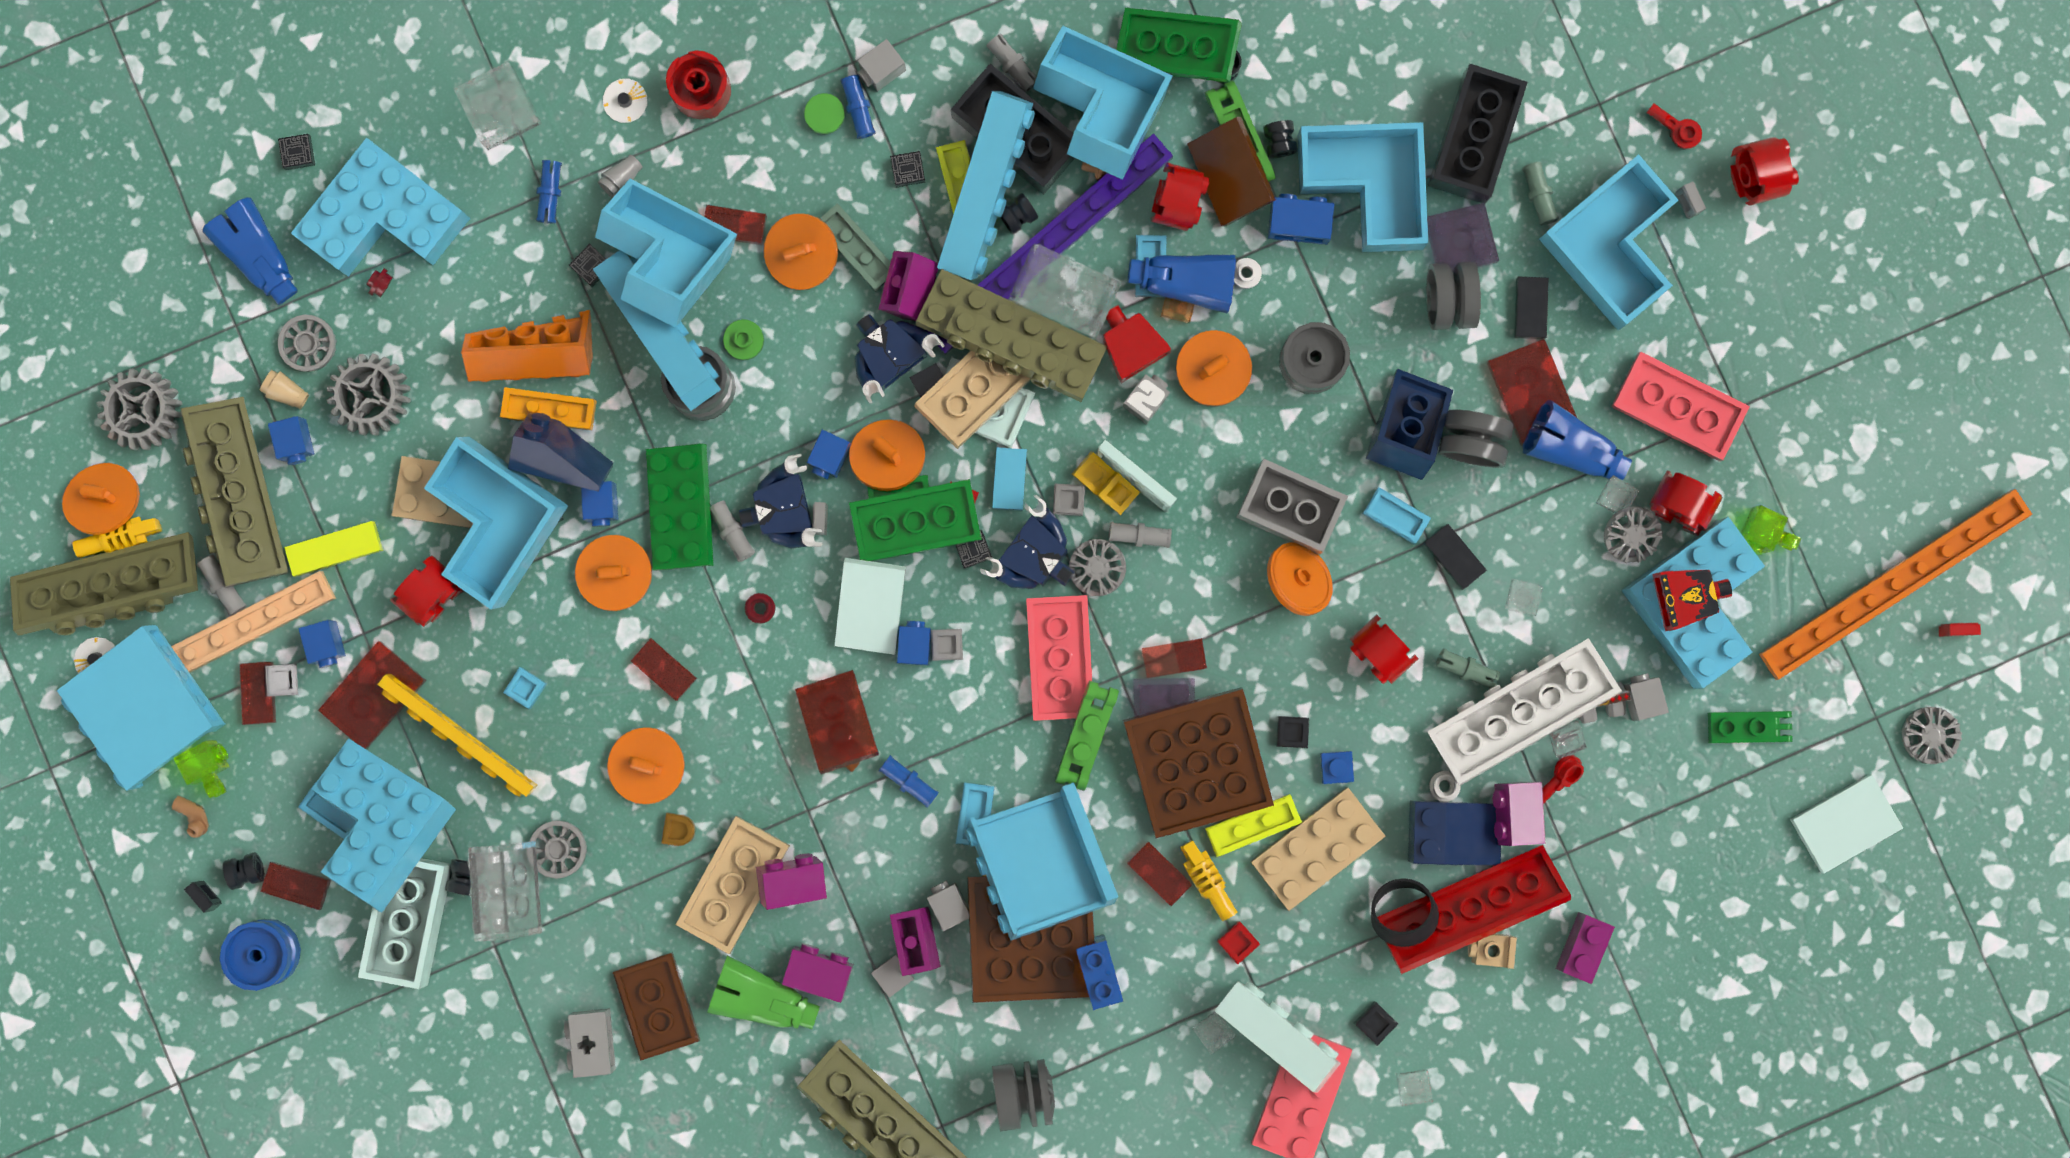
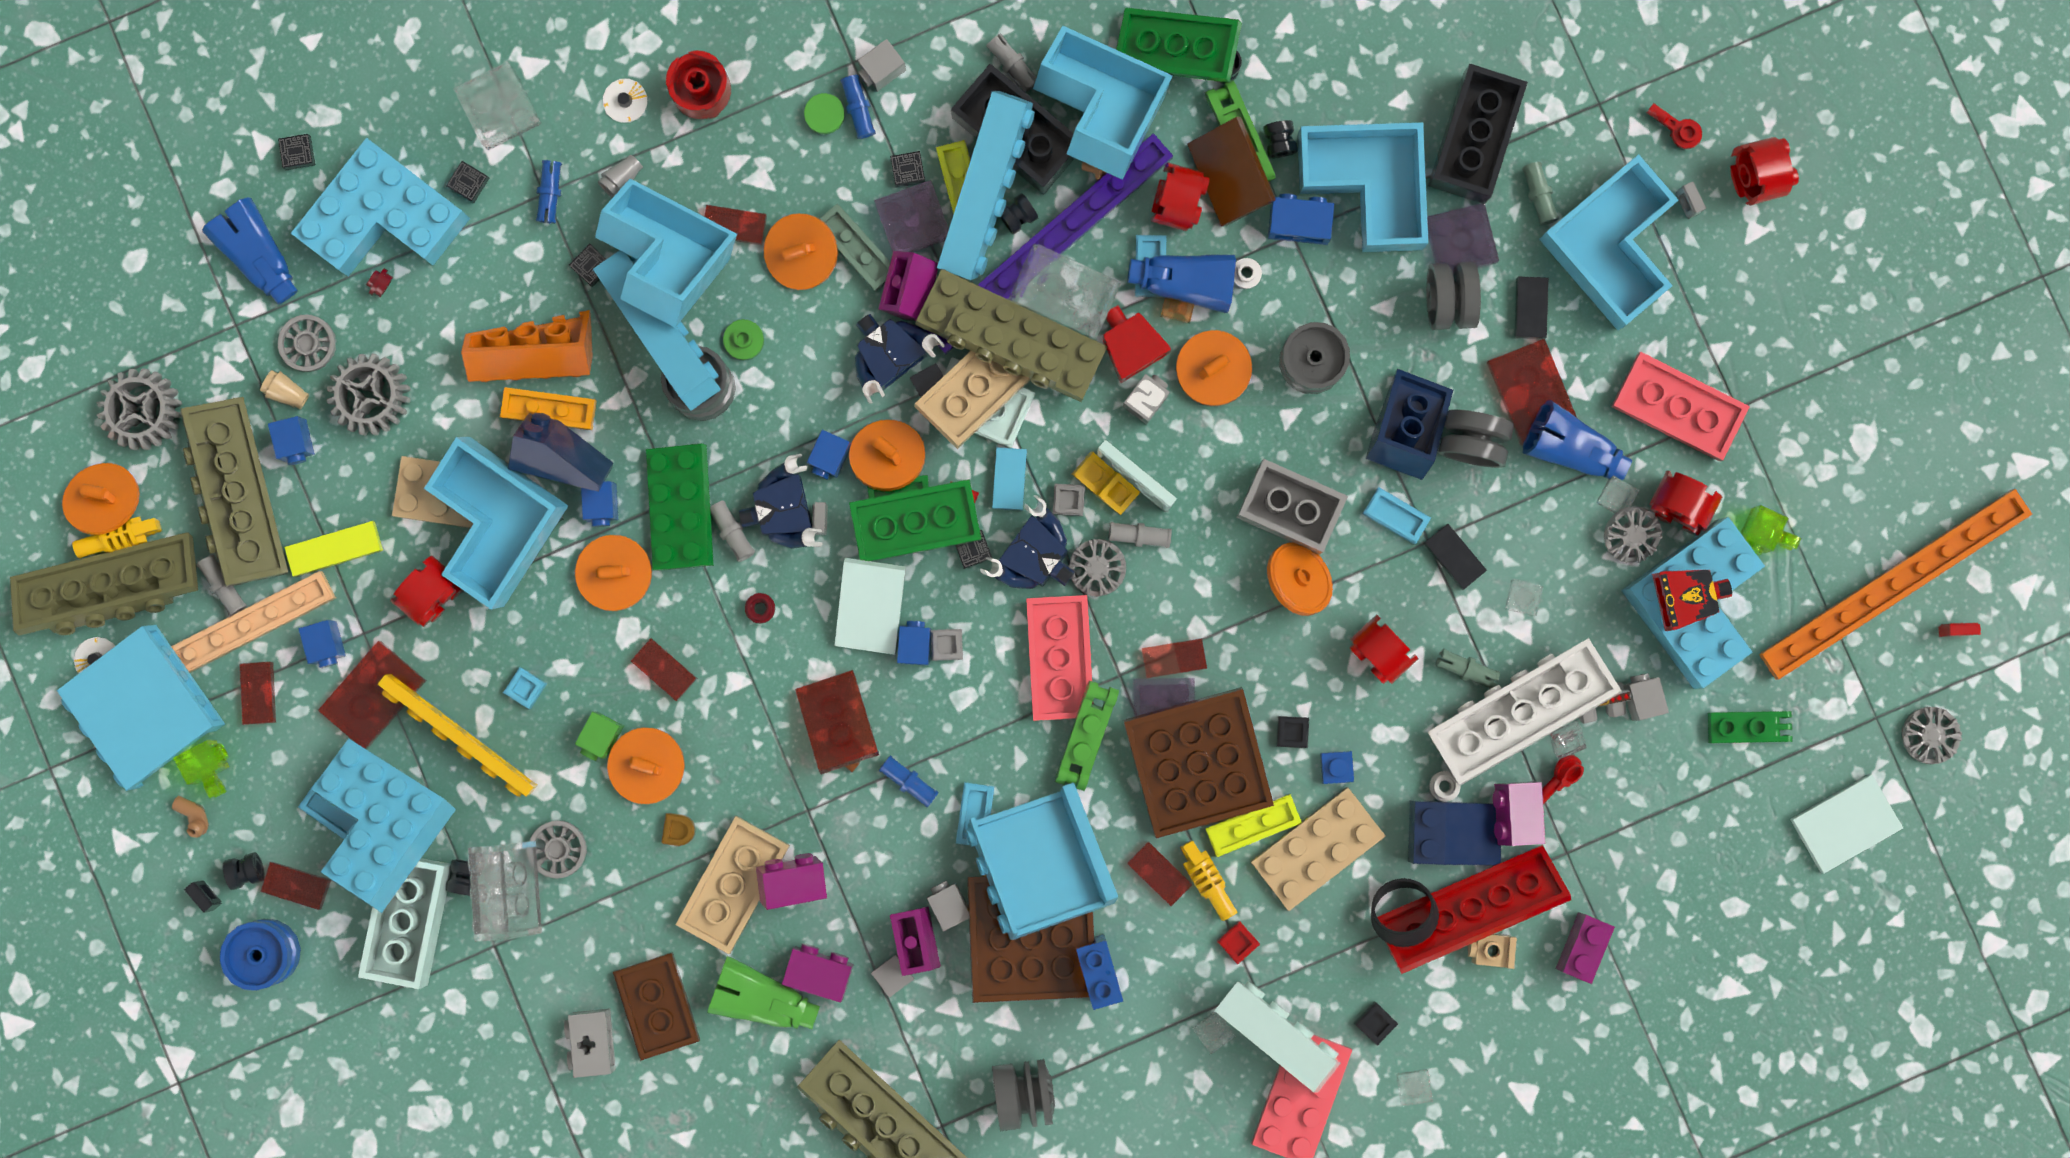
(280, 680): tile -> none
(467, 181): none -> black tile
(598, 736): none -> bright green brick
(912, 218): none -> clear purple plate

